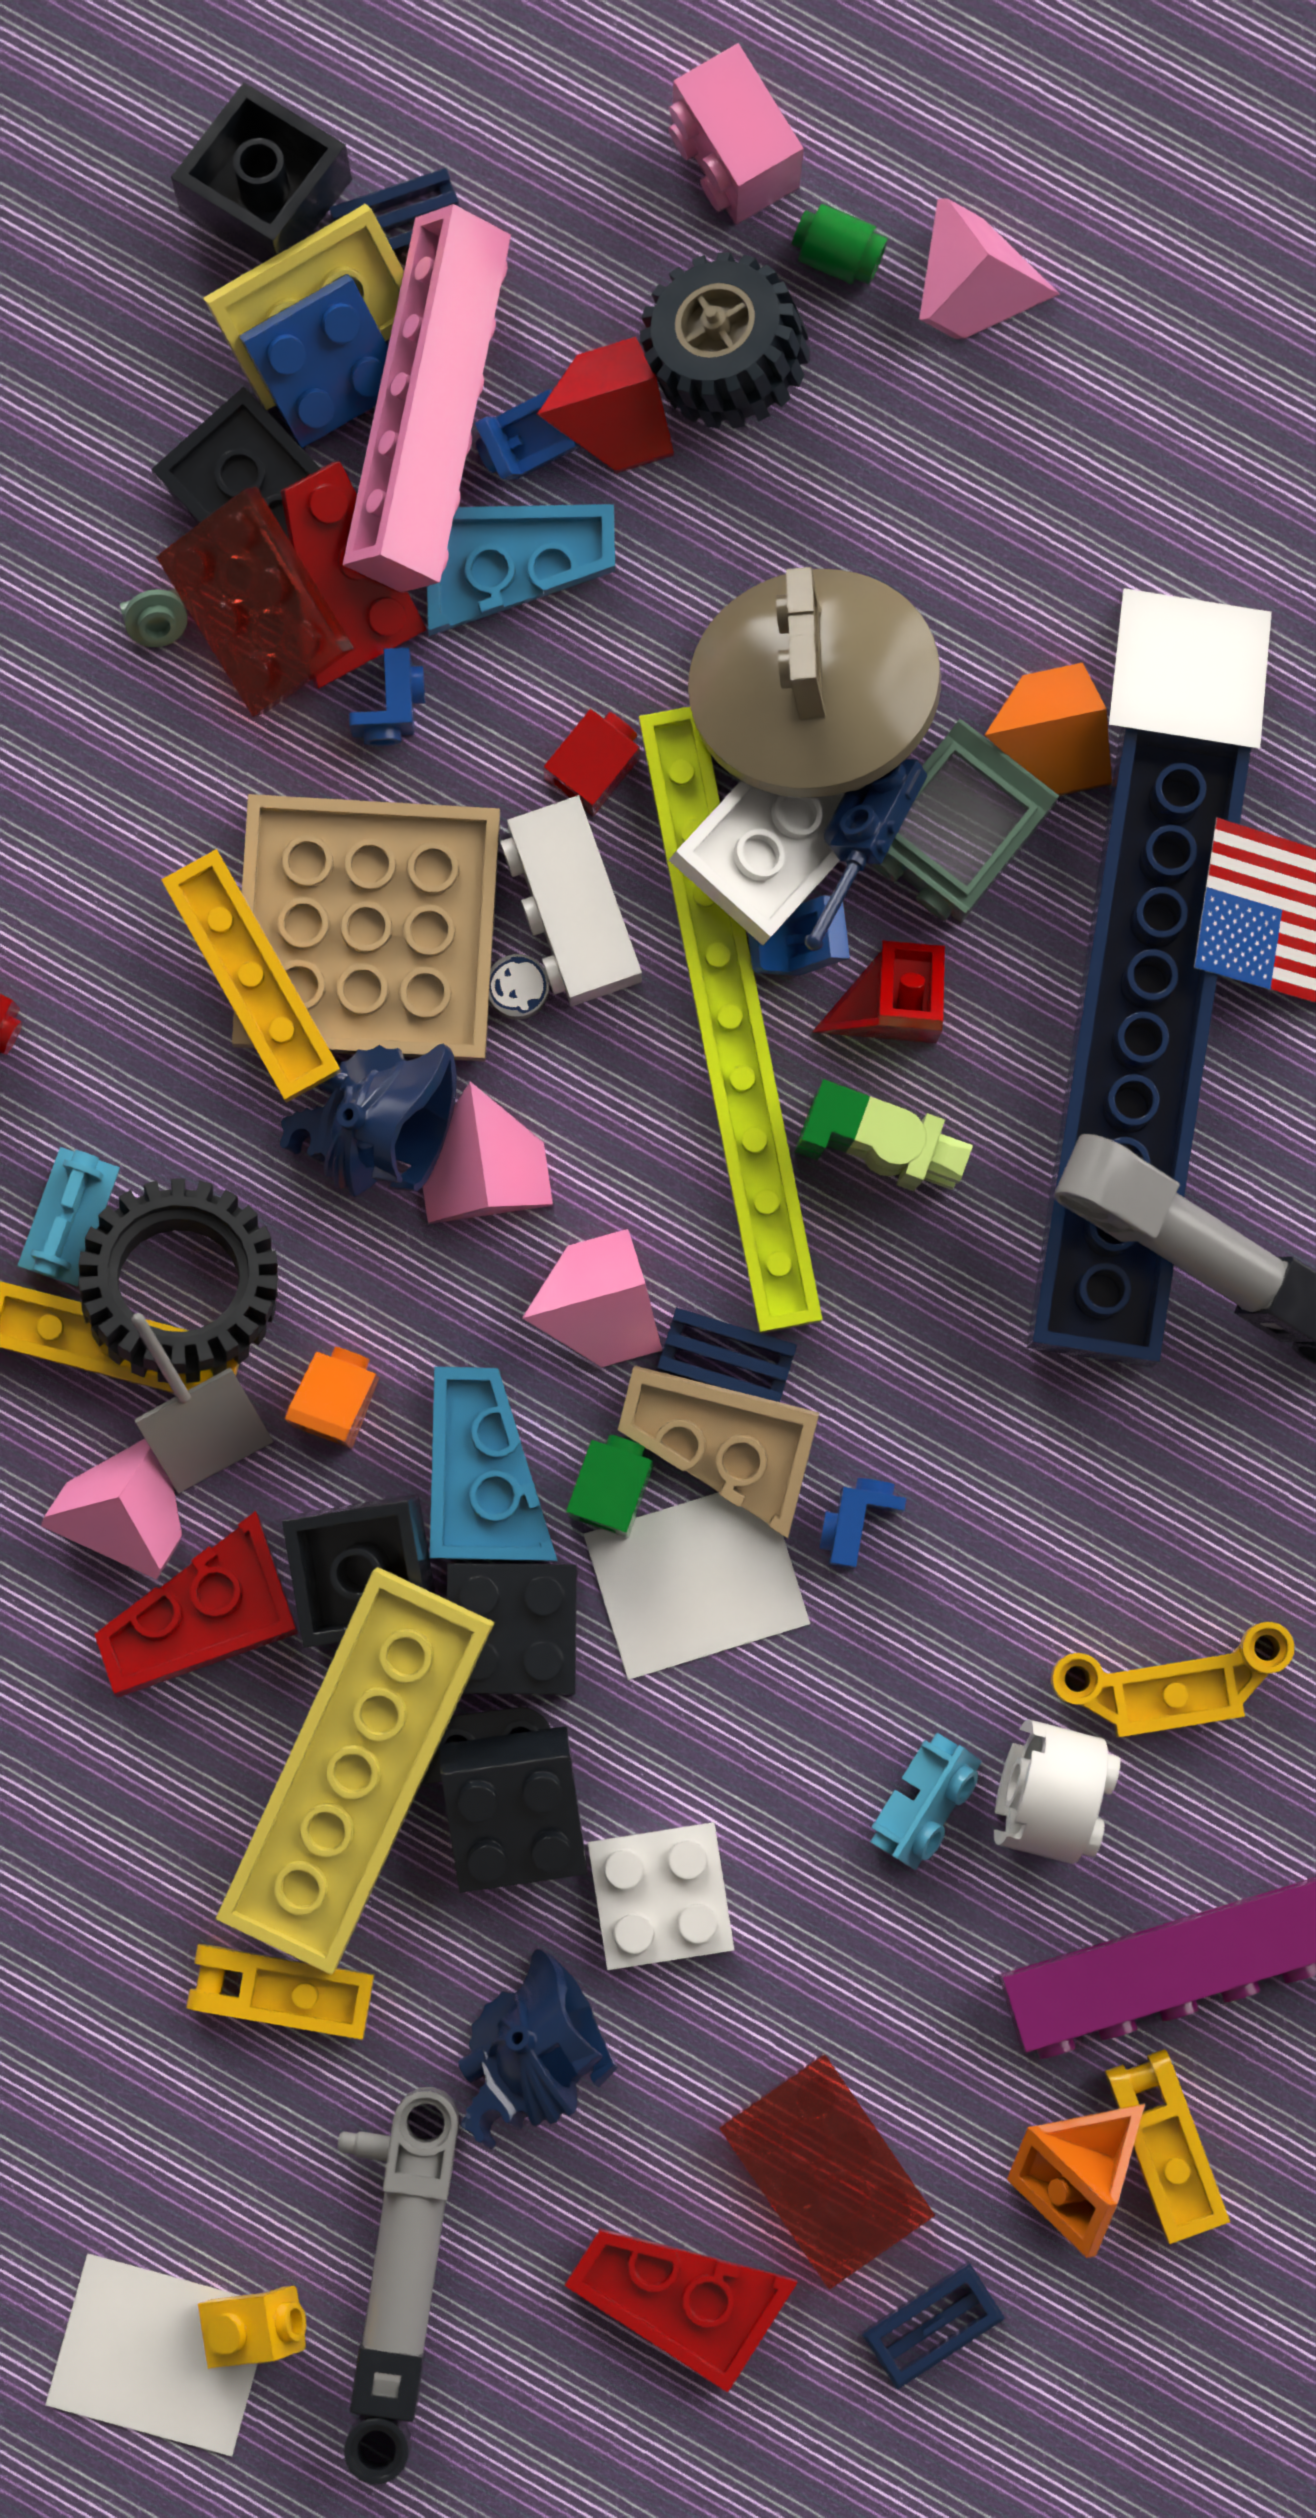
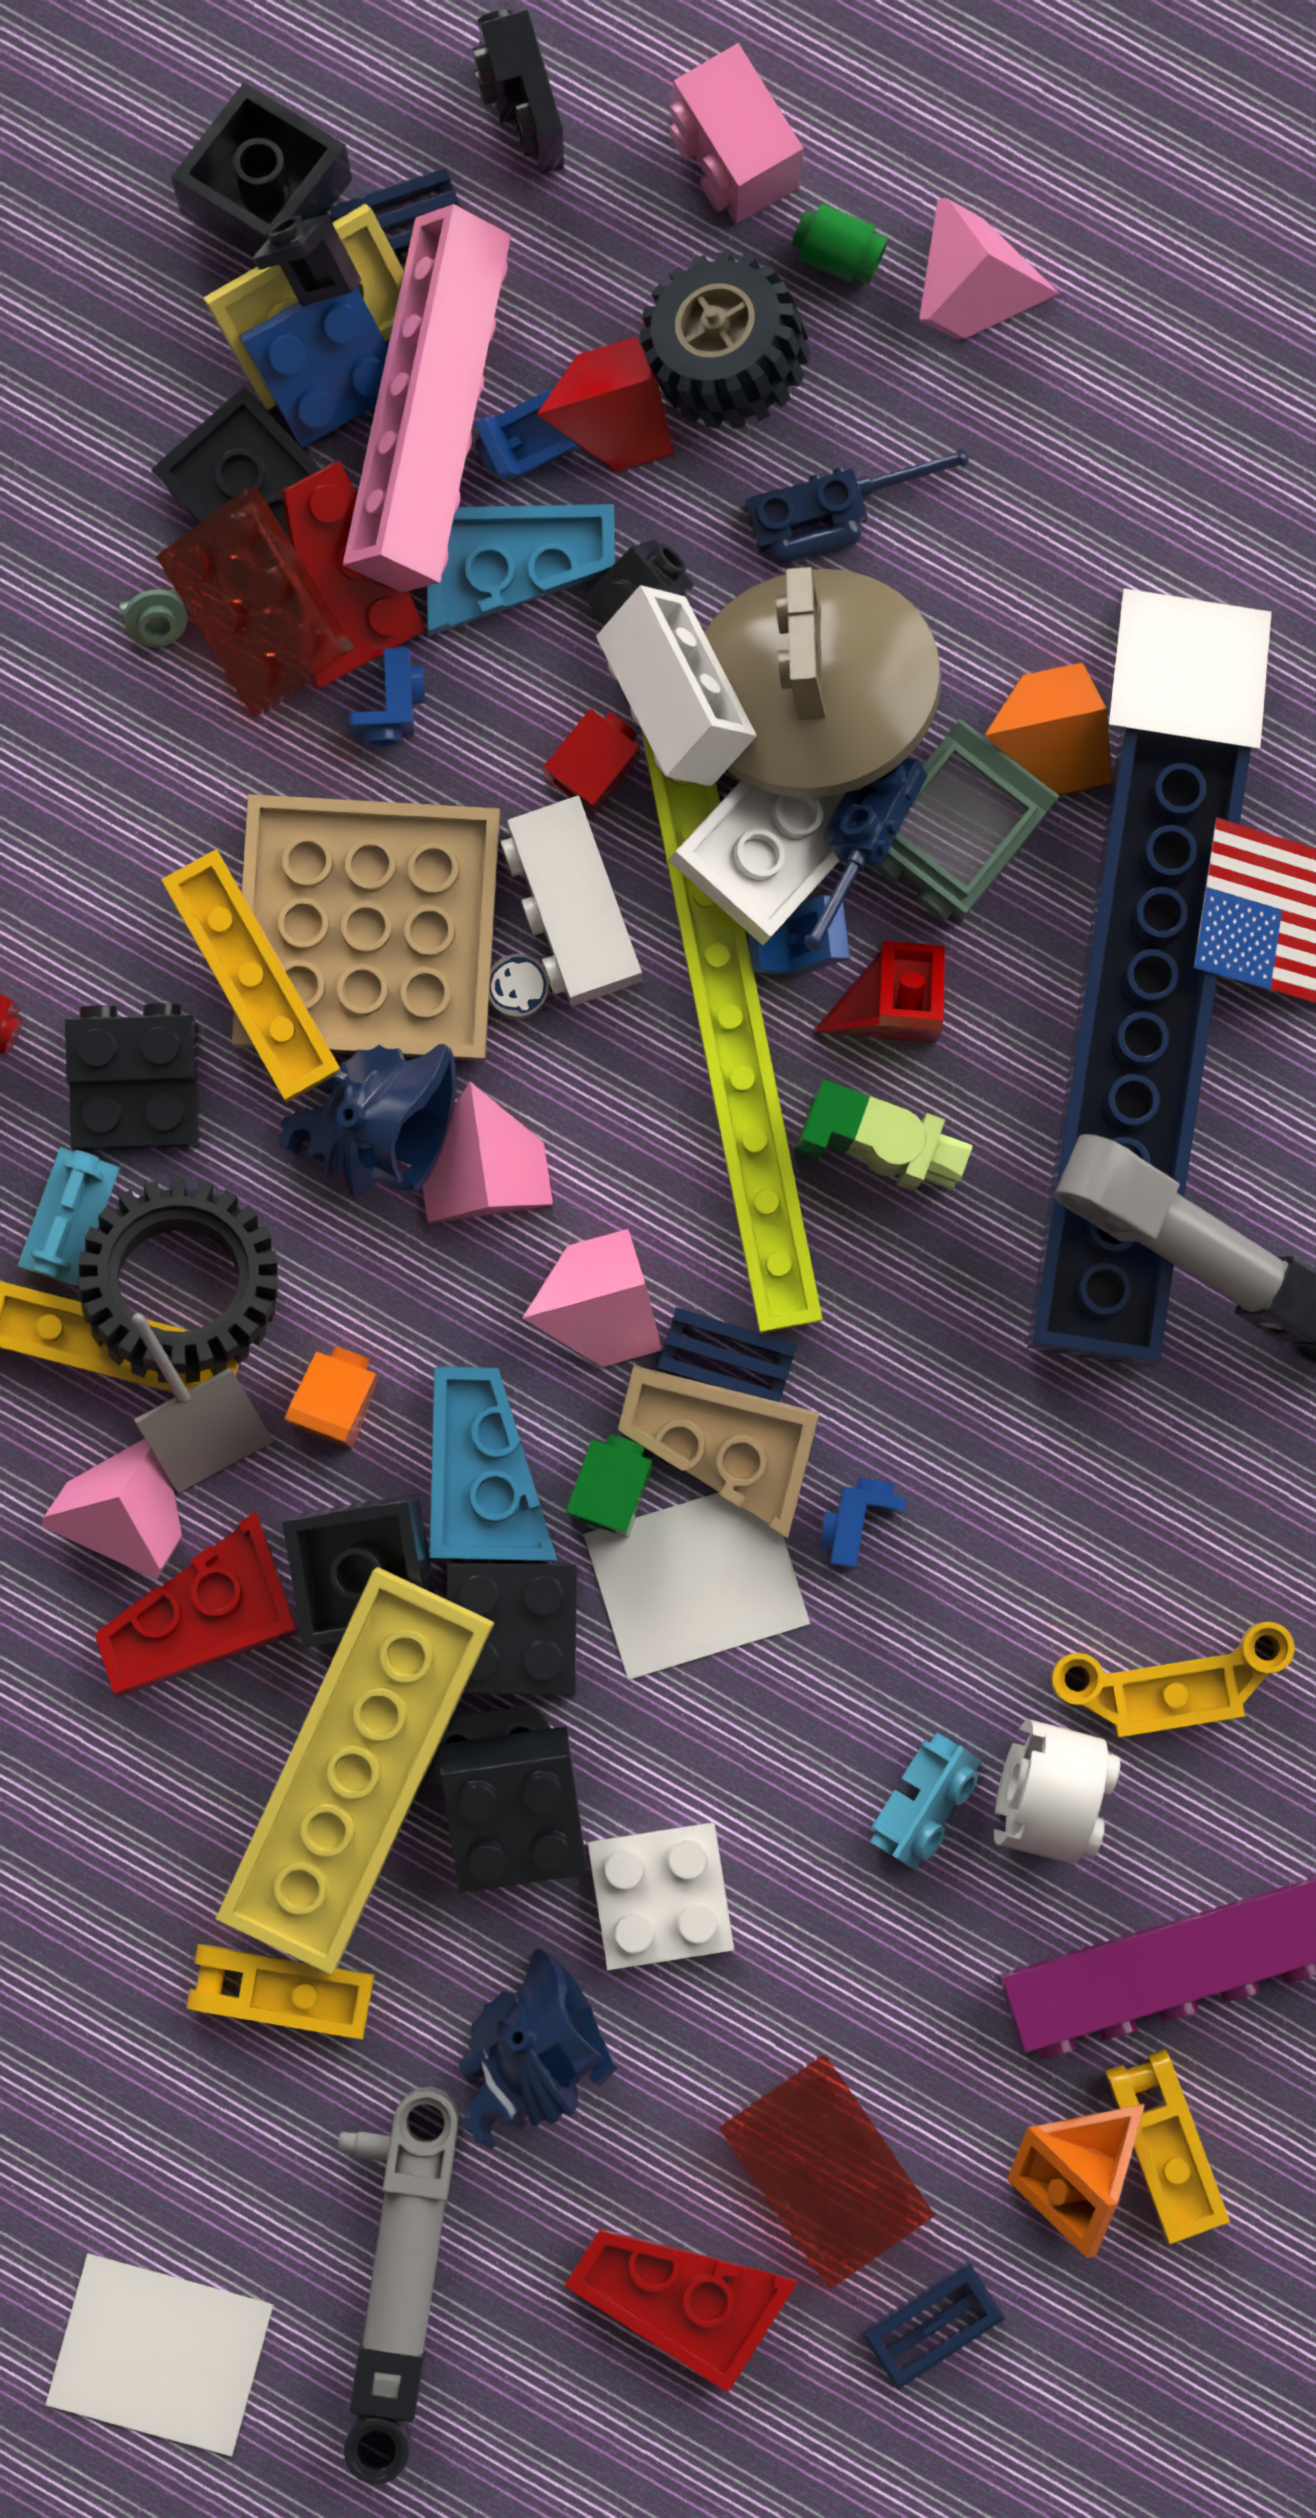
(132, 1078): none -> black plate
(252, 2327): yellow bracket -> none
(309, 258): none -> black bracket
(516, 81): none -> black plate
(644, 565): none -> black bracket
(675, 686): none -> white brick
(821, 499): none -> dark blue piece

